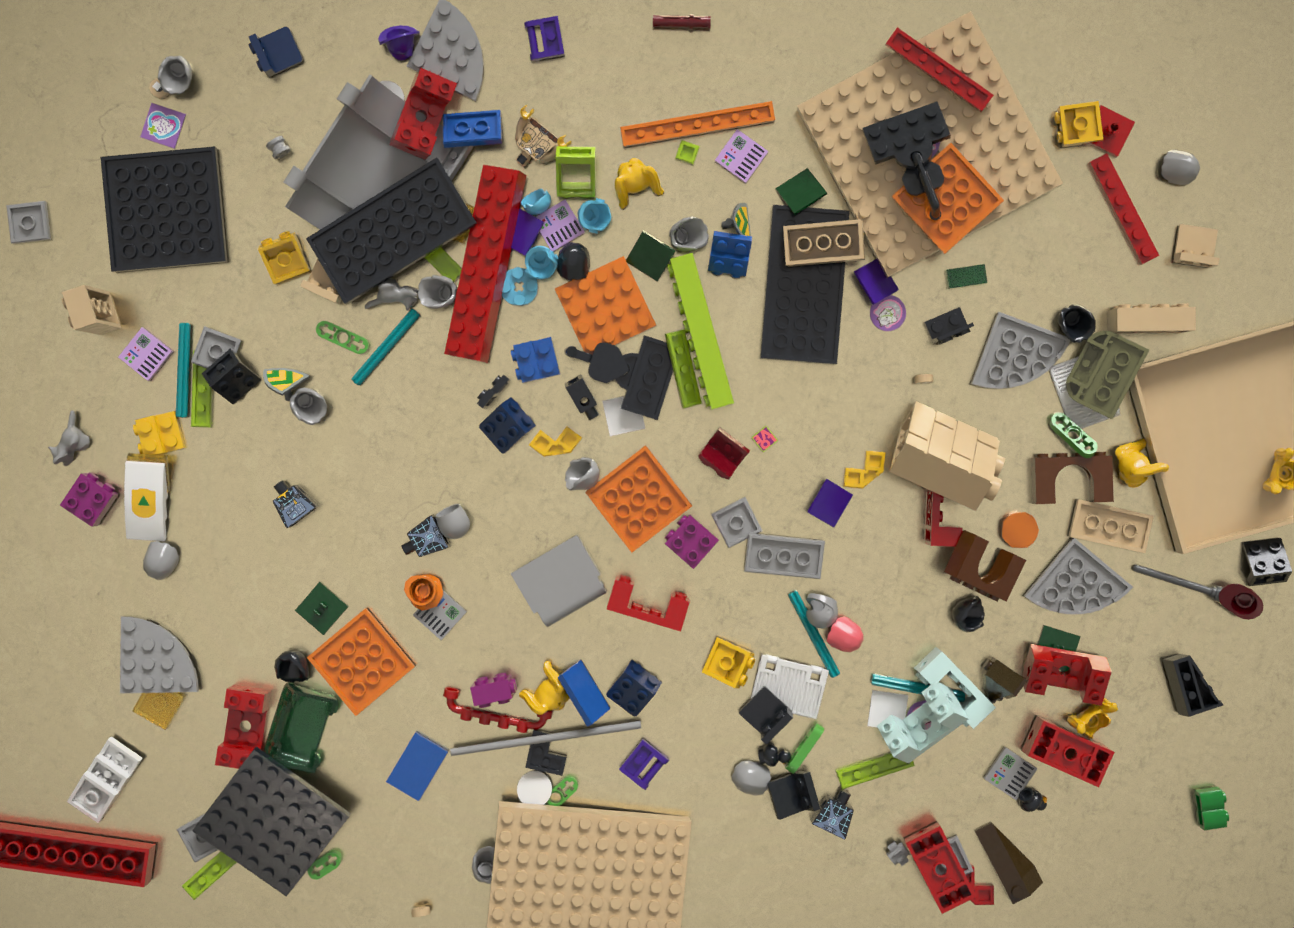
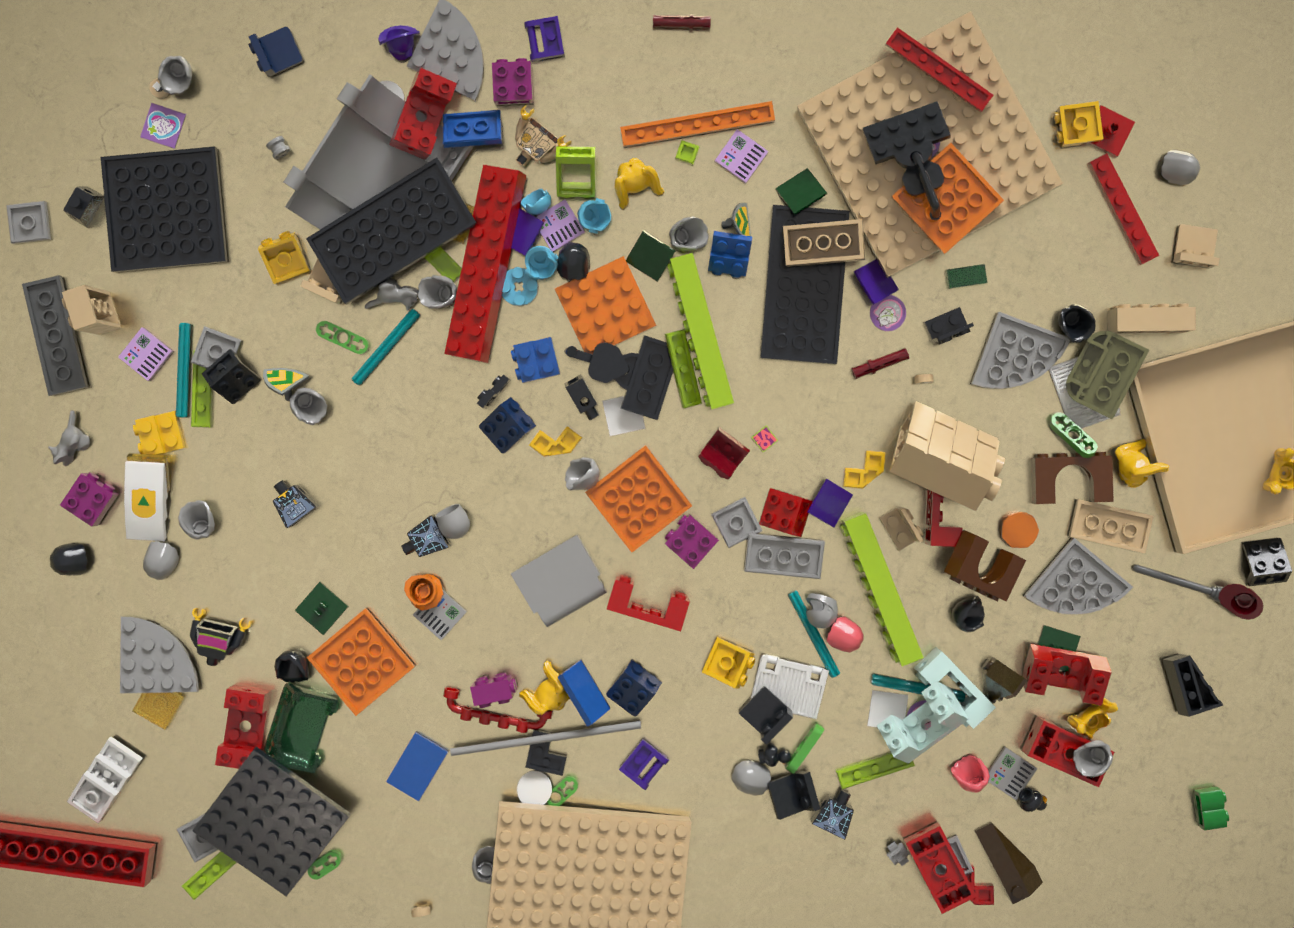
(54, 336): none -> dark grey plate
(69, 559): none -> black hair
(83, 205): none -> black torso
(196, 520): none -> light grey hair
(214, 638): none -> black torso
(512, 82): none -> magenta brick
(785, 512): none -> red bracket
(880, 363): none -> dark red pin
(882, 589): none -> lime brick
(901, 528): none -> tan bracket
(970, 774): none -> coral hair
(1093, 758): none -> light grey hair

